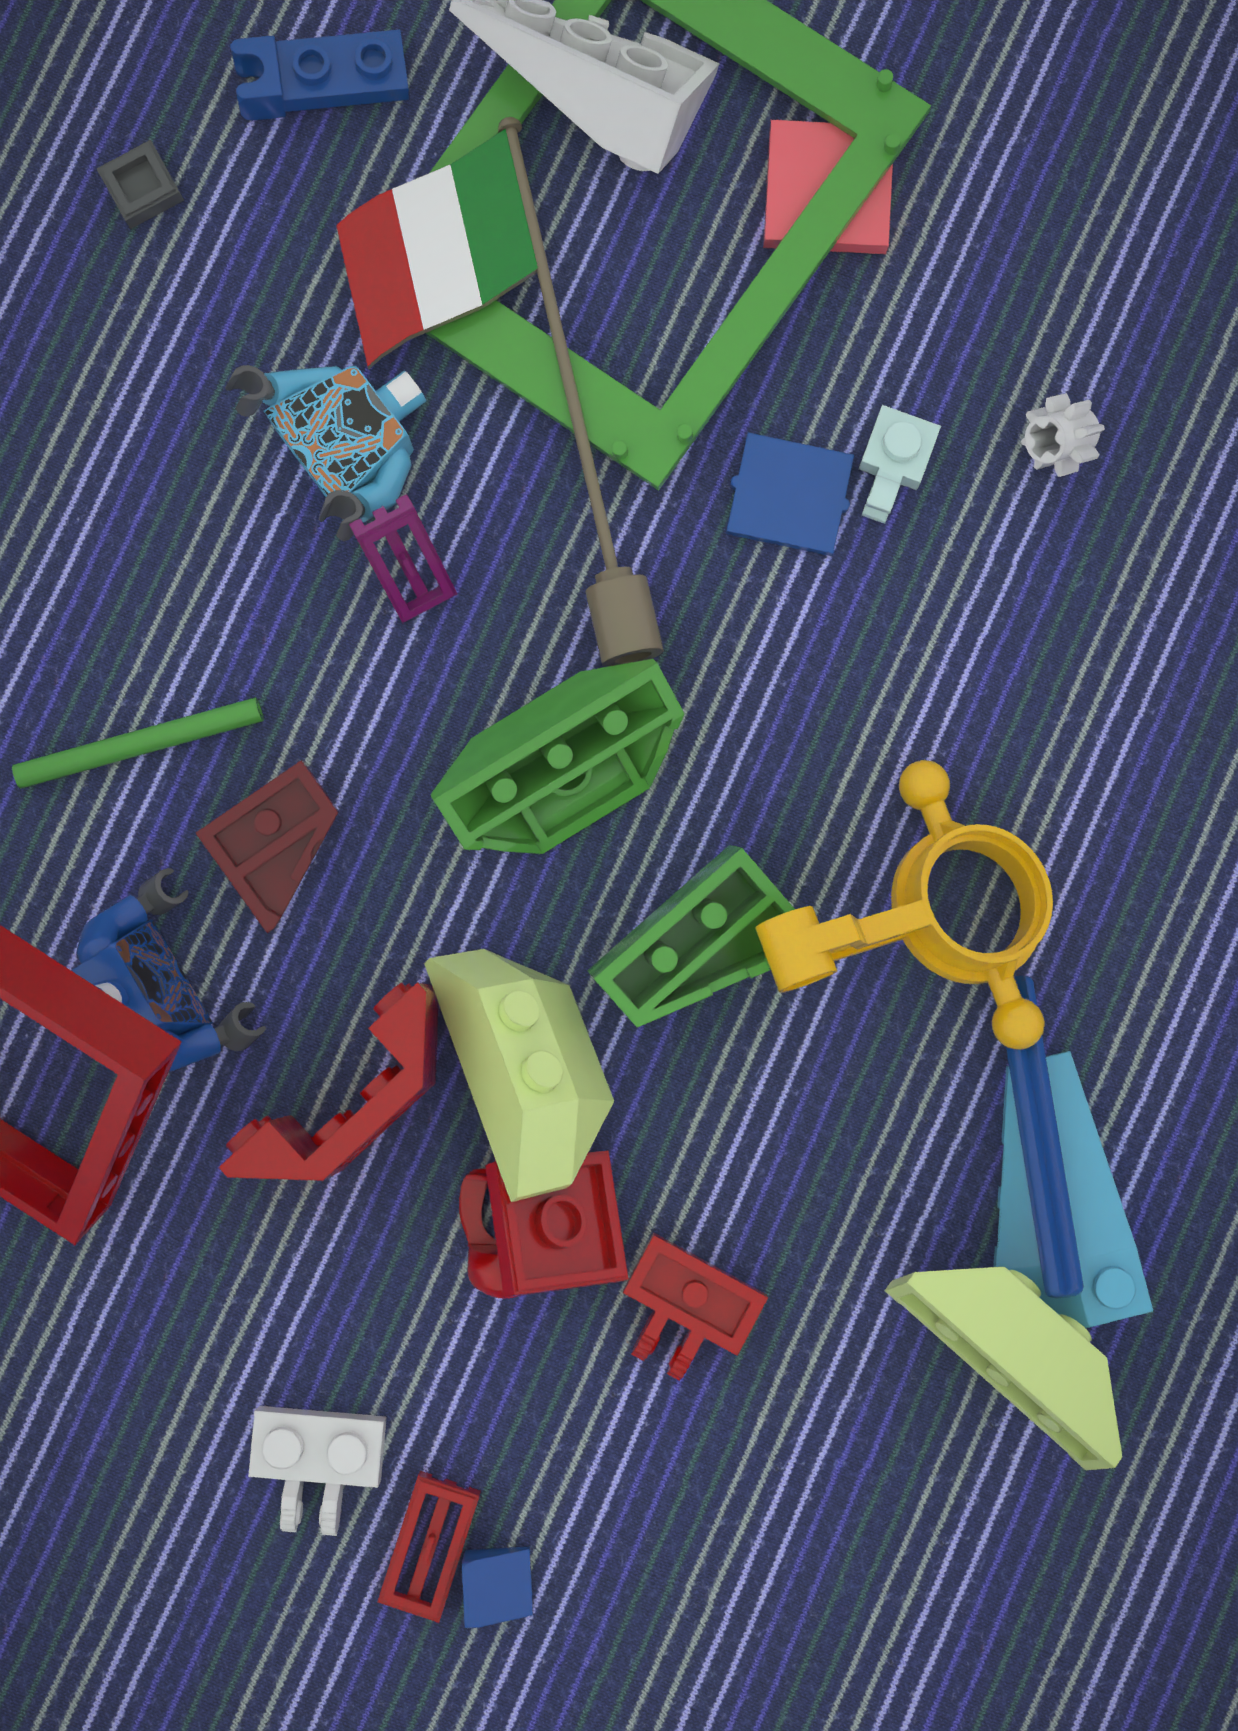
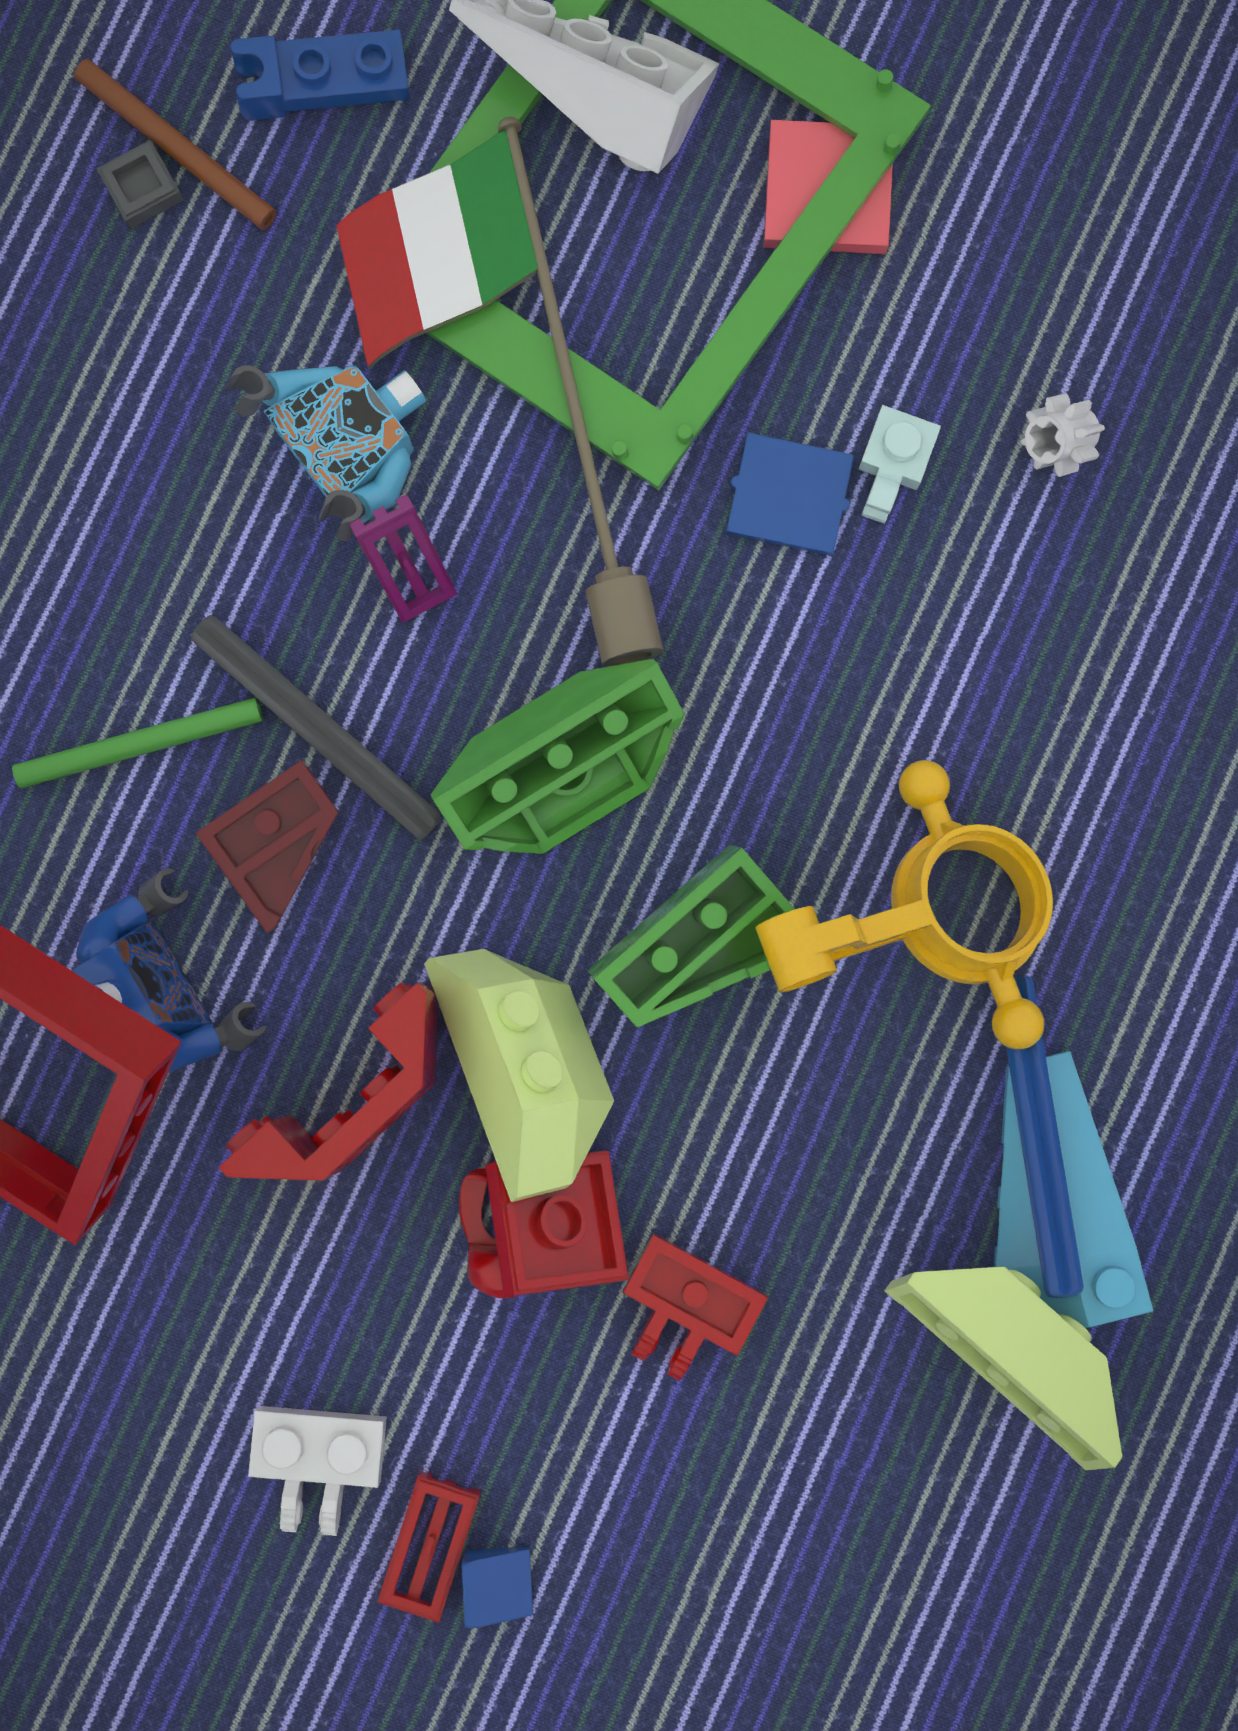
(175, 144): none -> dark orange piece
(316, 727): none -> dark grey axle

